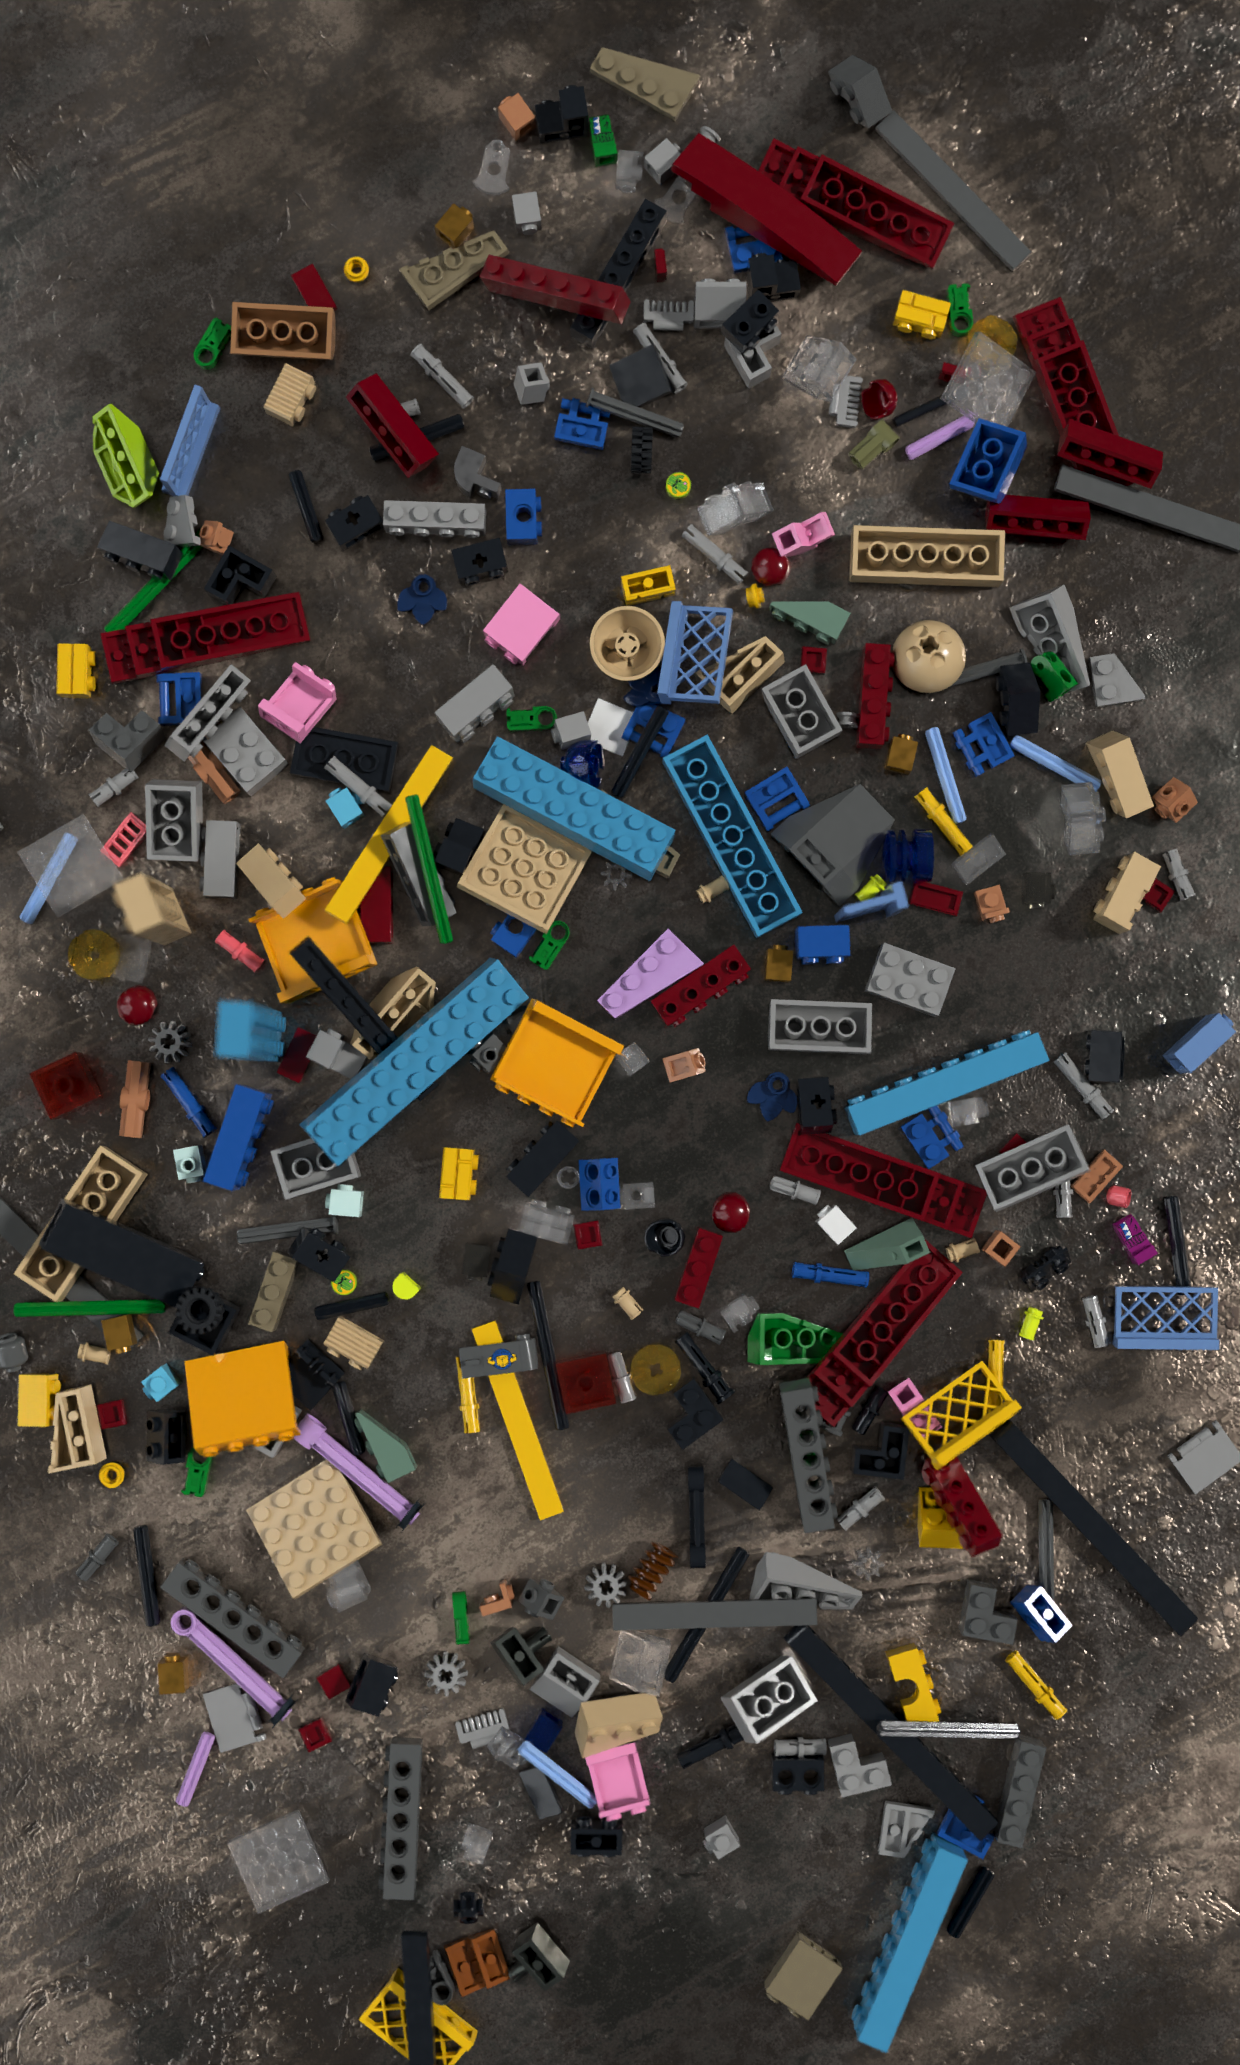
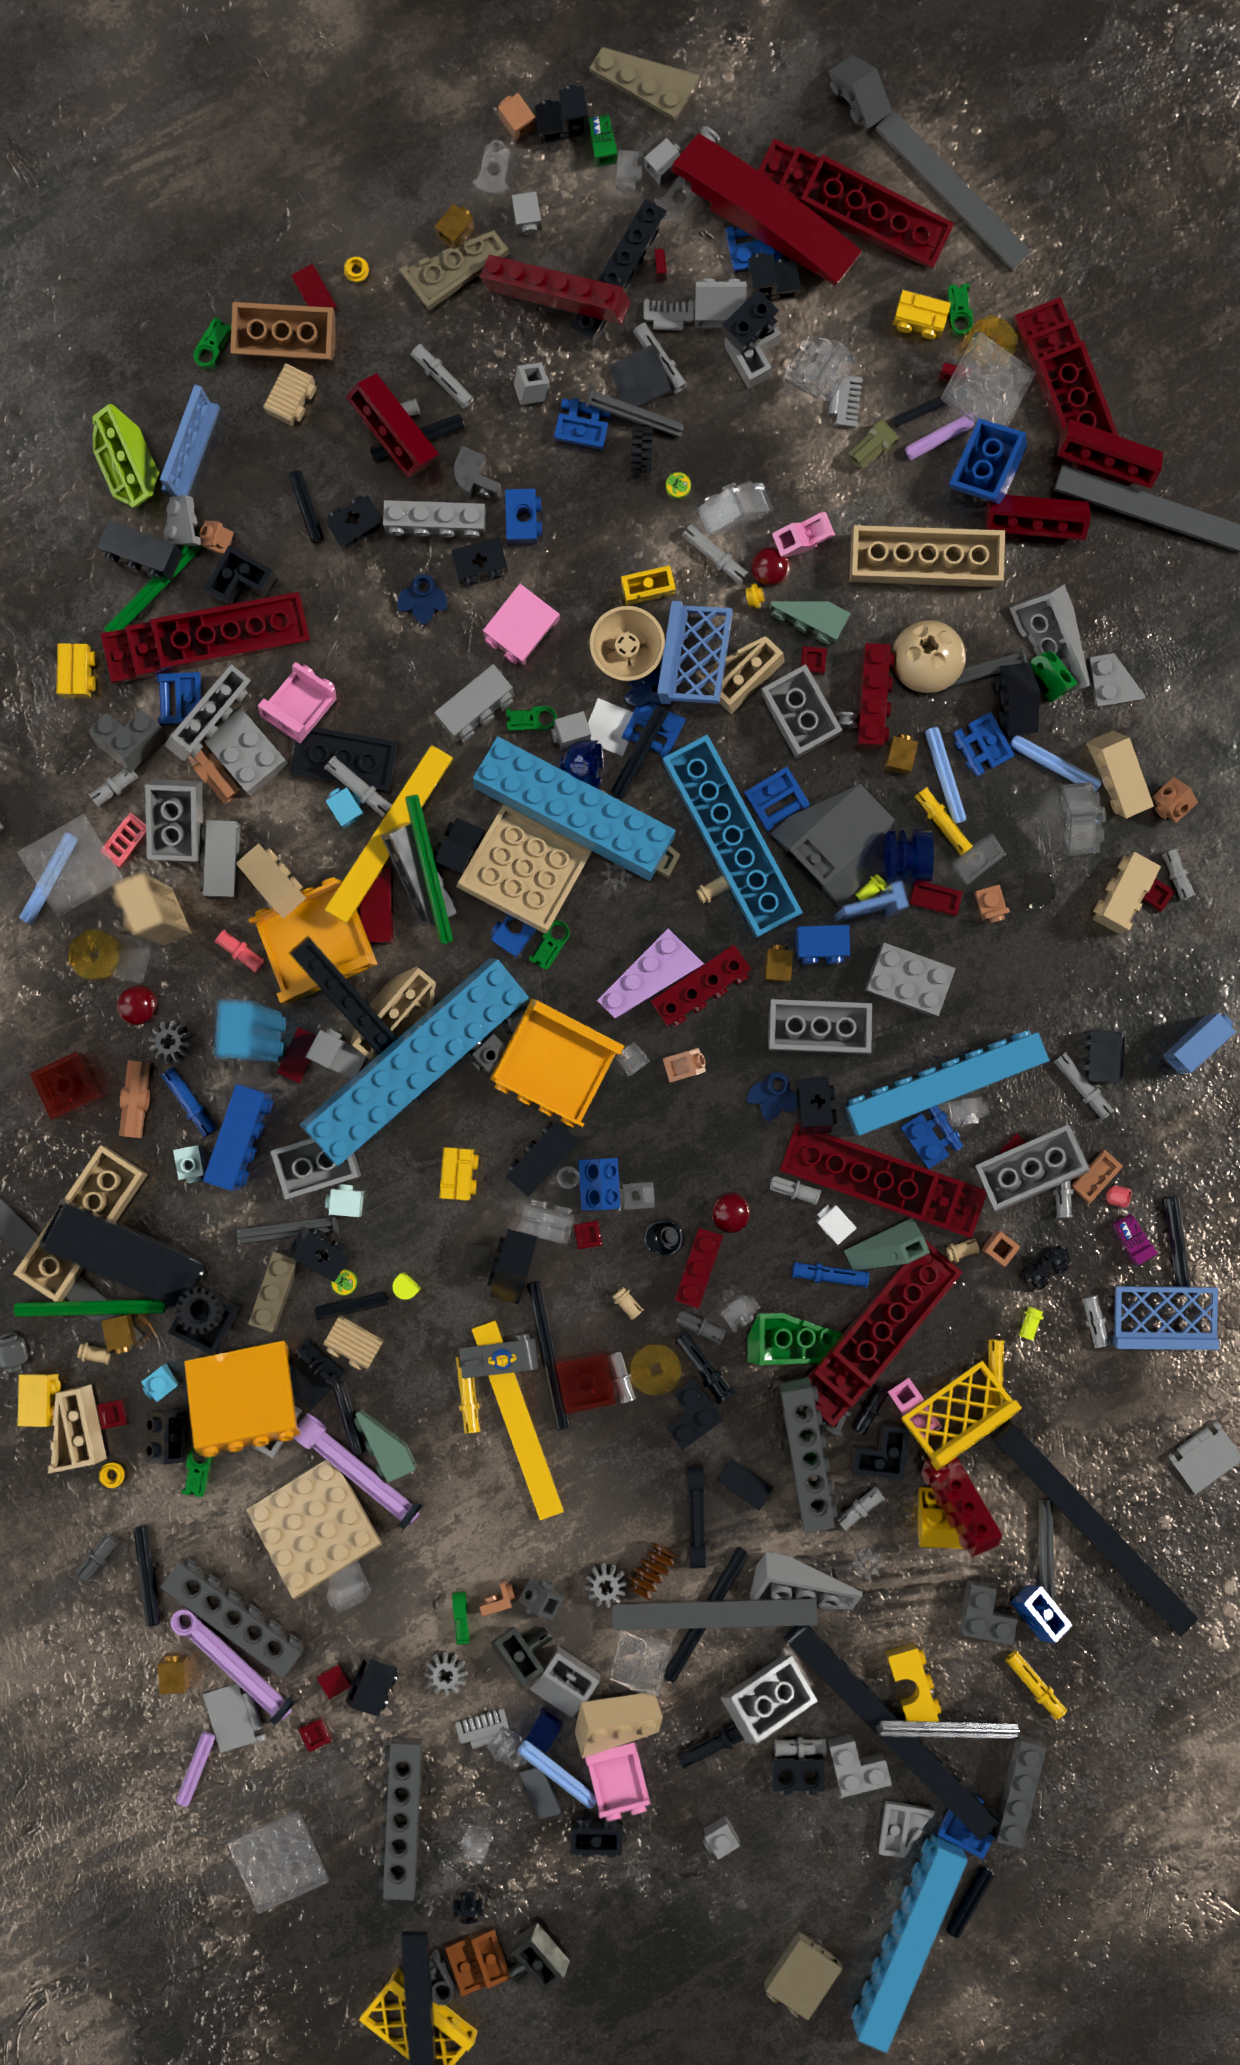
(879, 399): dark red hair -> none

